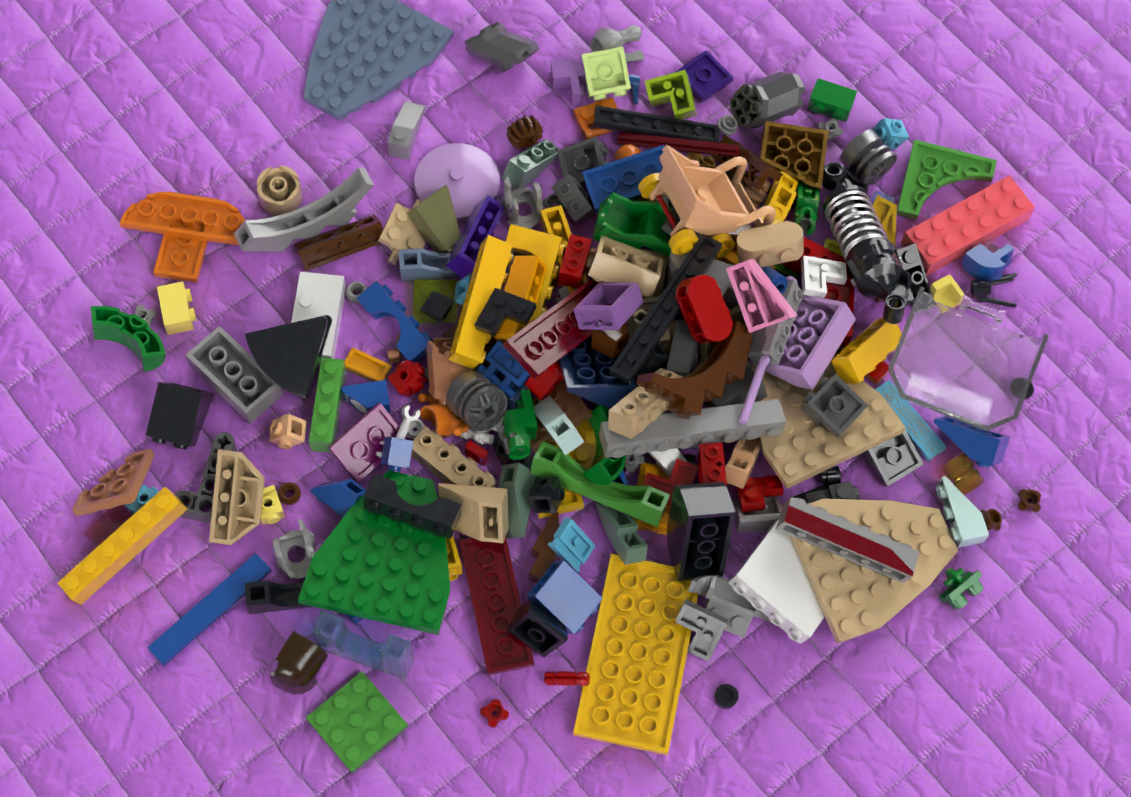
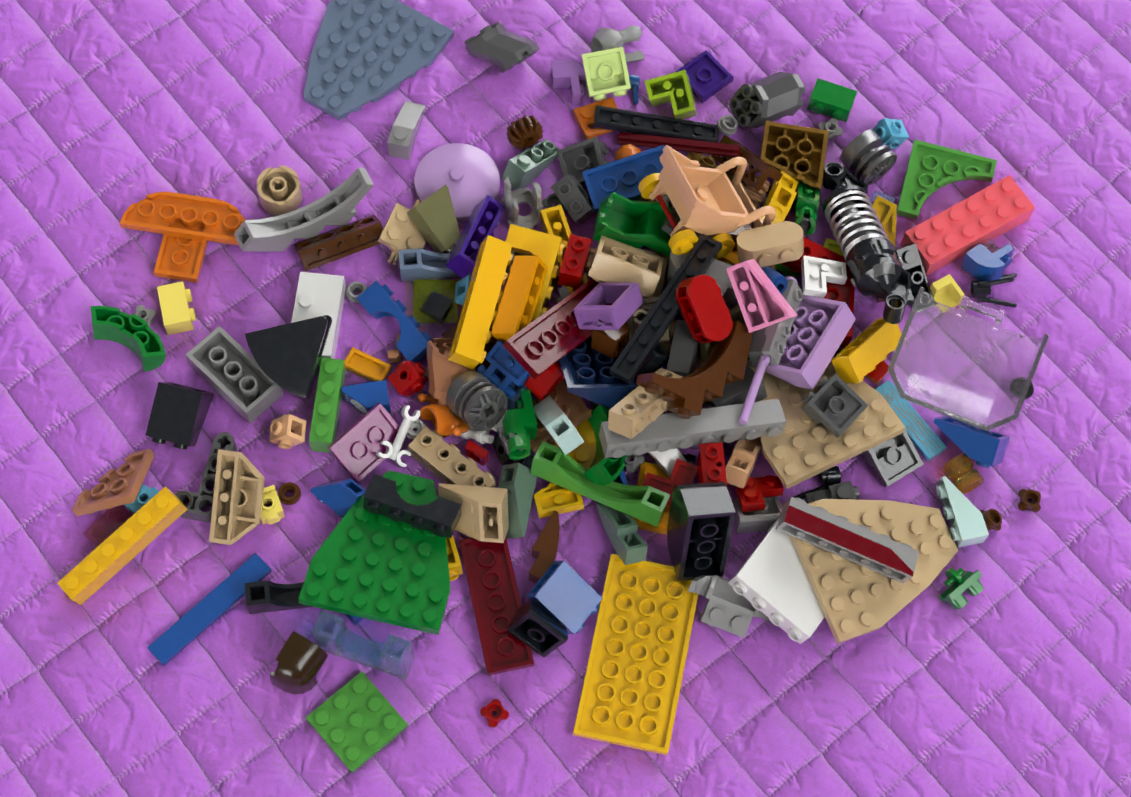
(294, 538): light grey piece -> none
(396, 453): brick -> none
(503, 306): black plate -> none
(546, 494): black brick -> none
(566, 678): red axle -> none
(571, 544): medium azure plate -> none
(707, 626): plate -> none
(726, 696): black tile -> none

